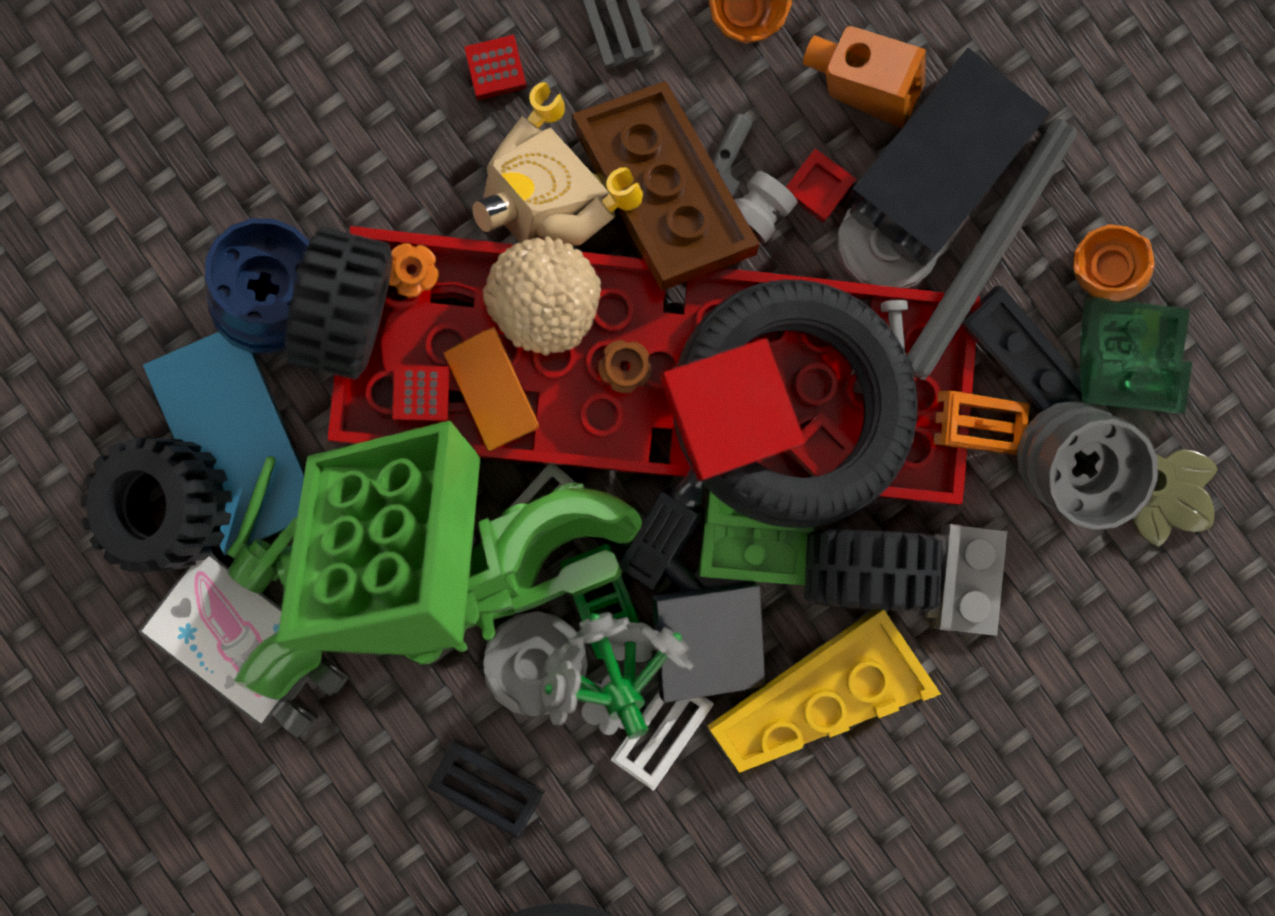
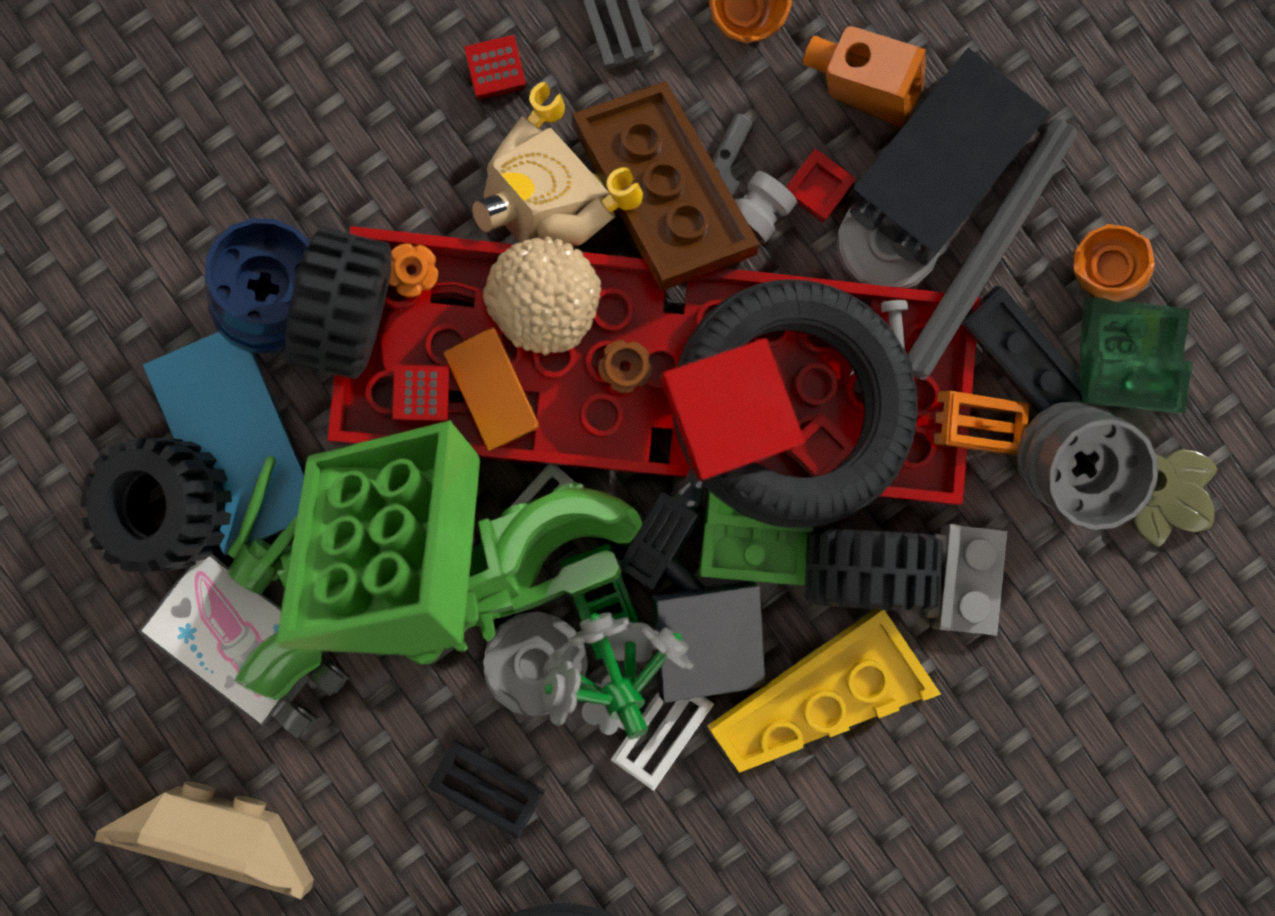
(214, 836): none -> tan wedge

